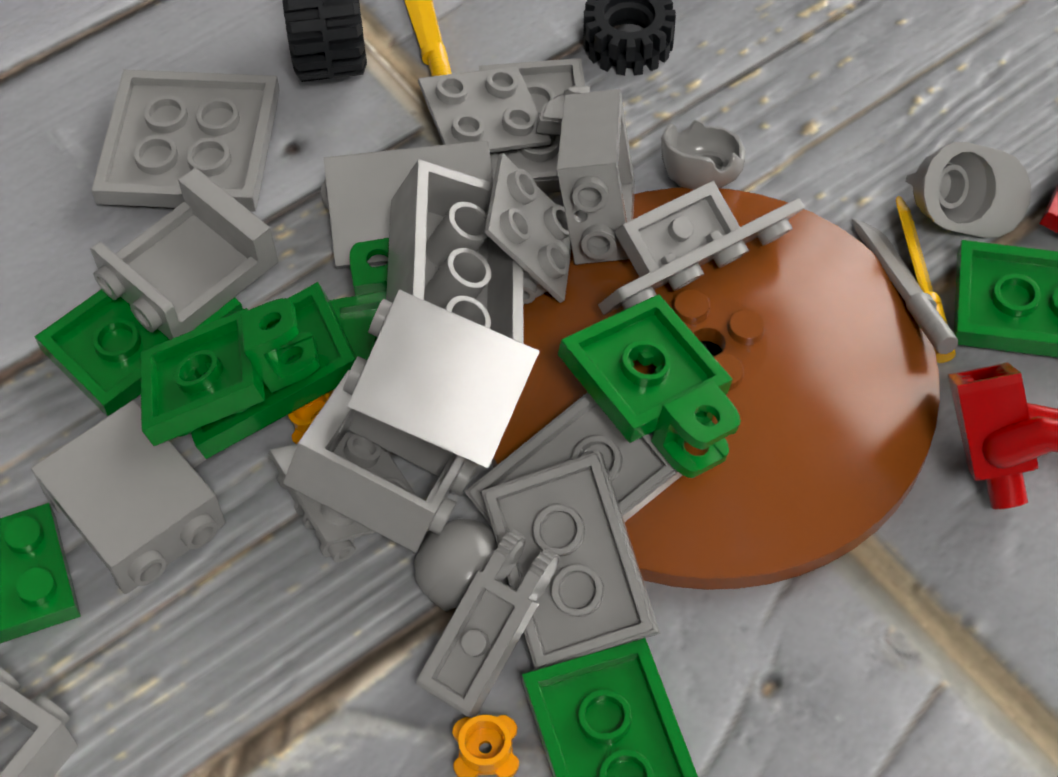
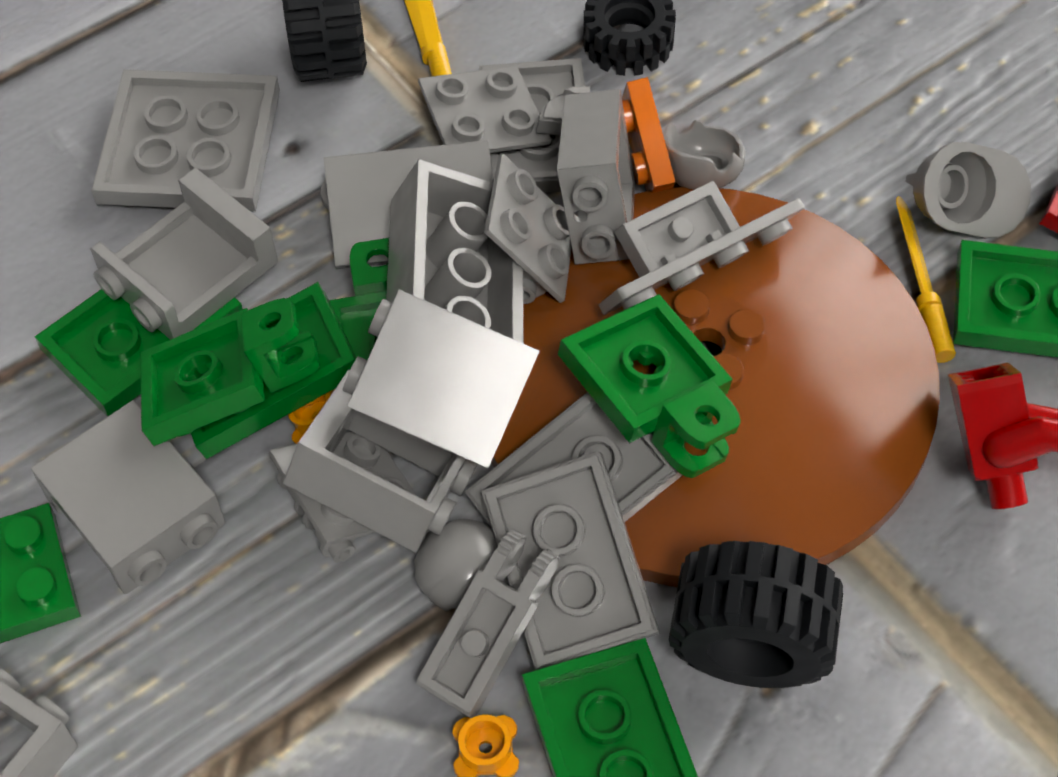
(646, 138): none -> orange wing
(757, 614): none -> black tyre
(918, 303): light grey piece -> none

